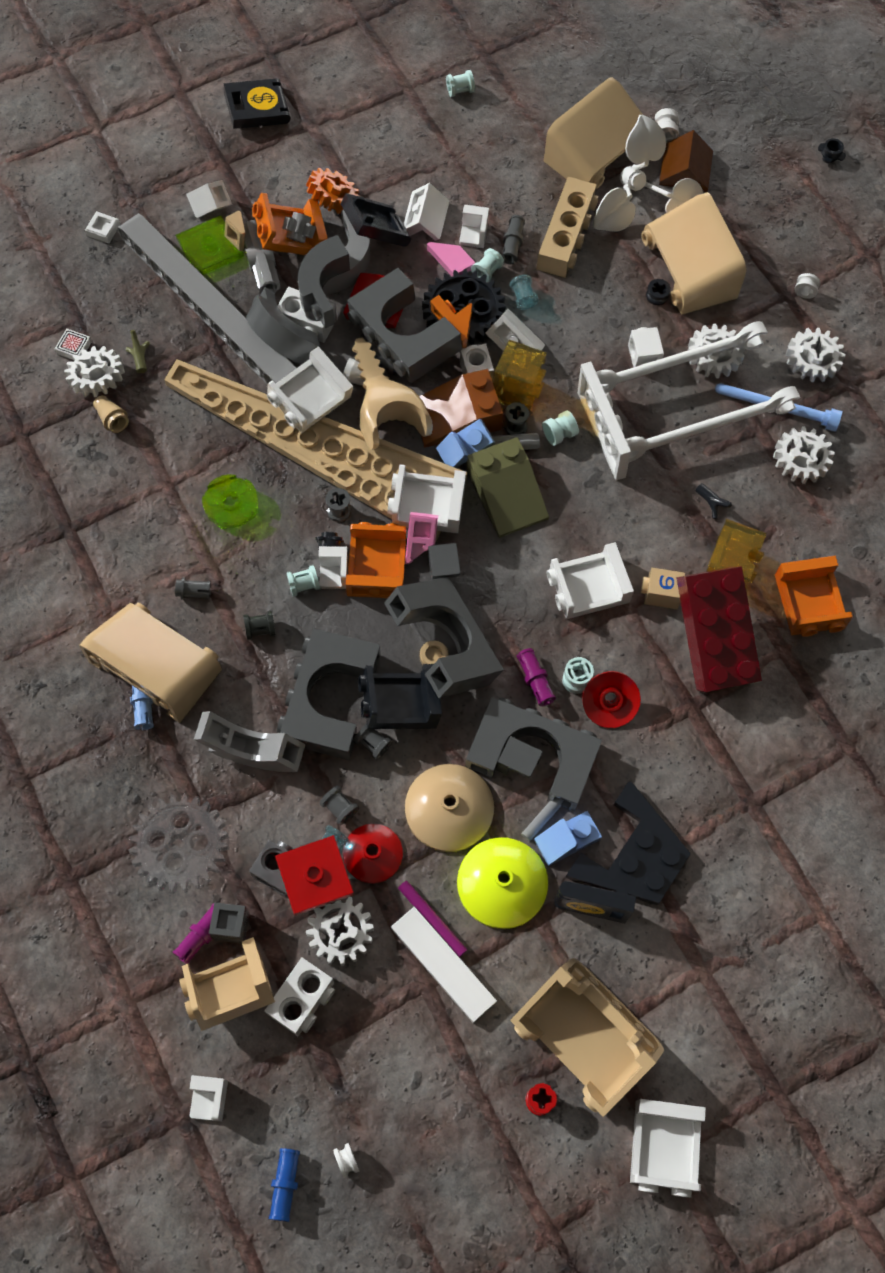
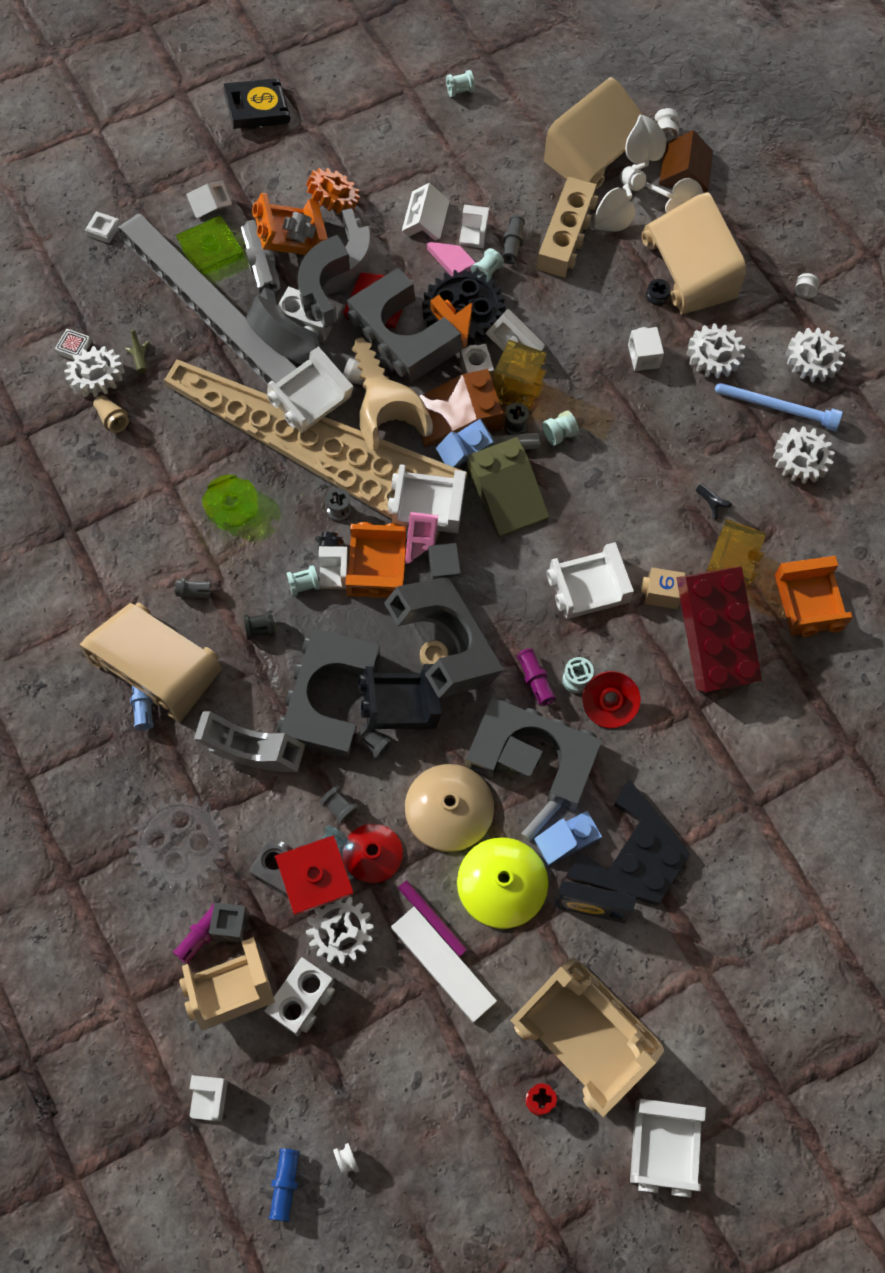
(235, 230): tan slope -> none
(375, 220): black container -> none
(524, 293): clear light blue bush -> none
(608, 427): white piece -> none
(832, 150): black plate -> none

